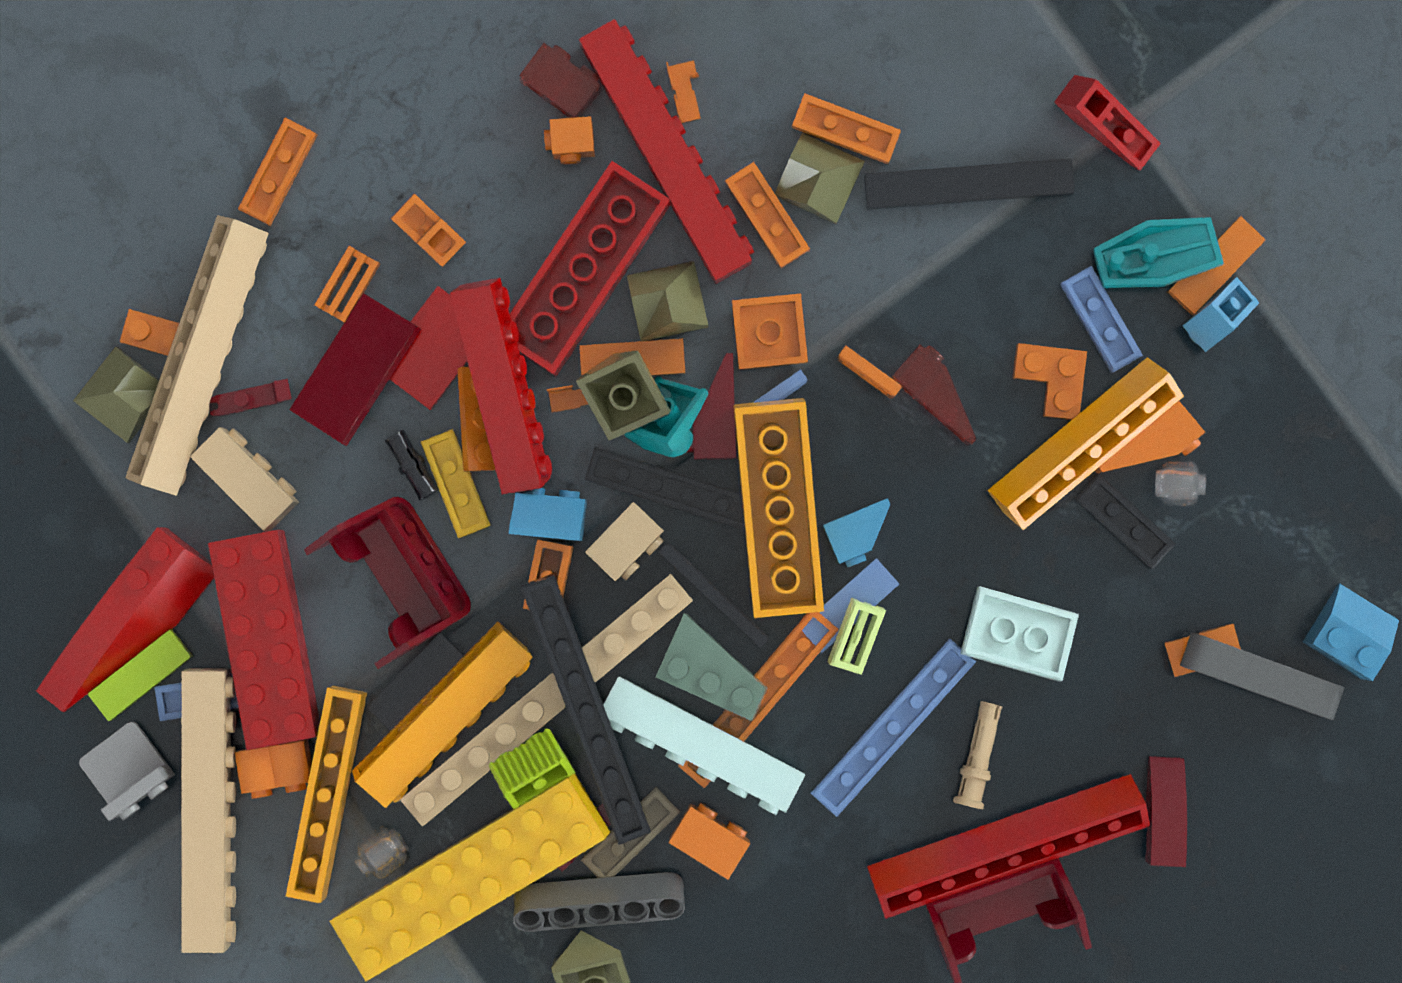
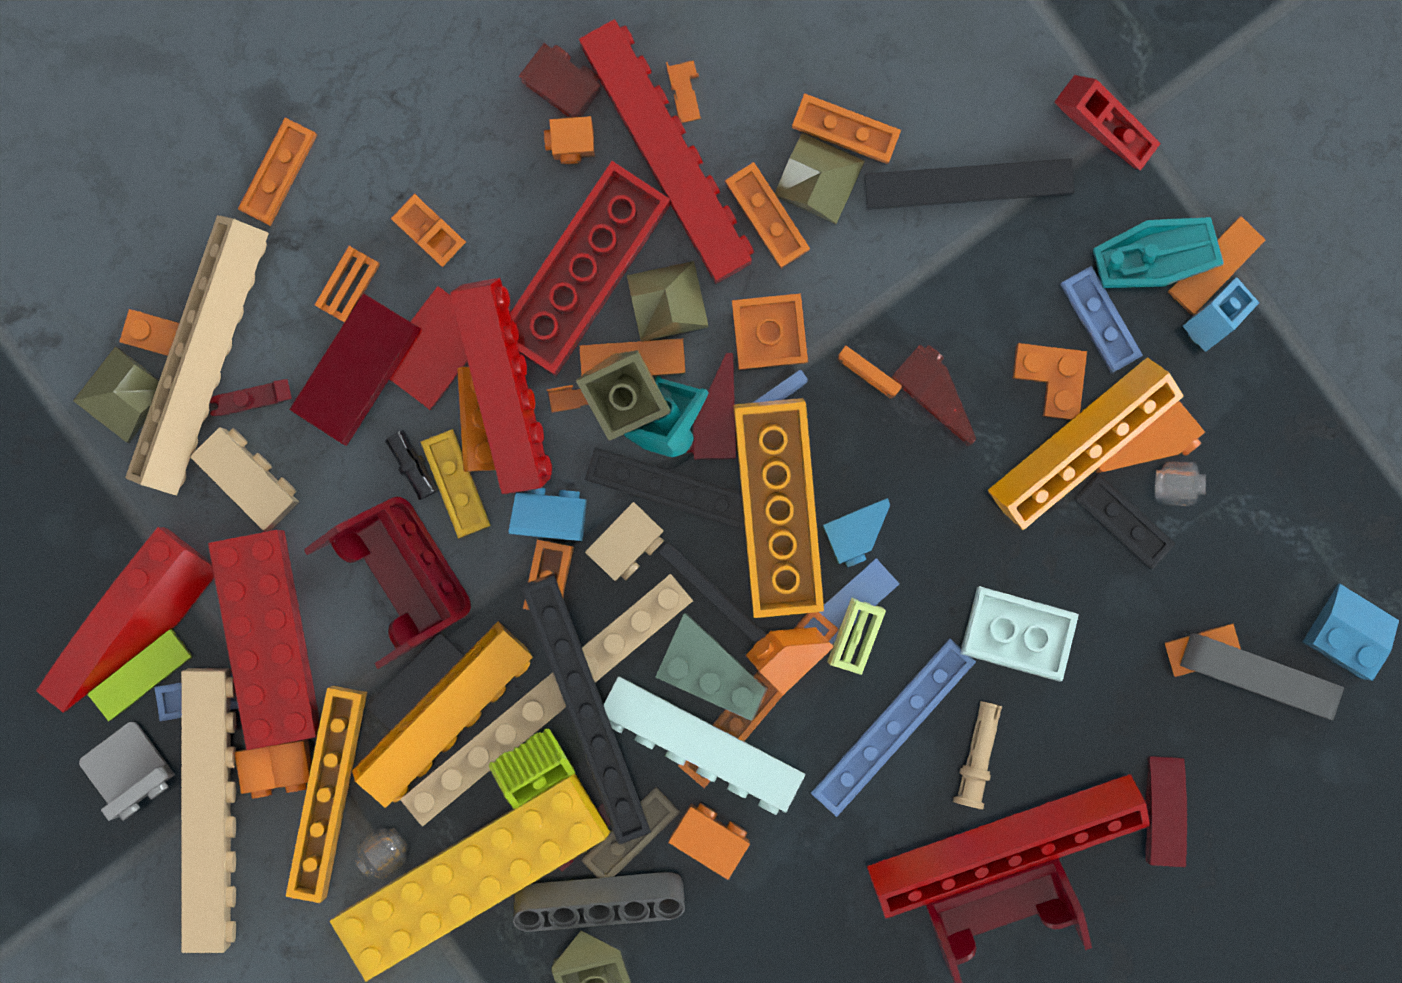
(788, 655): none -> orange slope

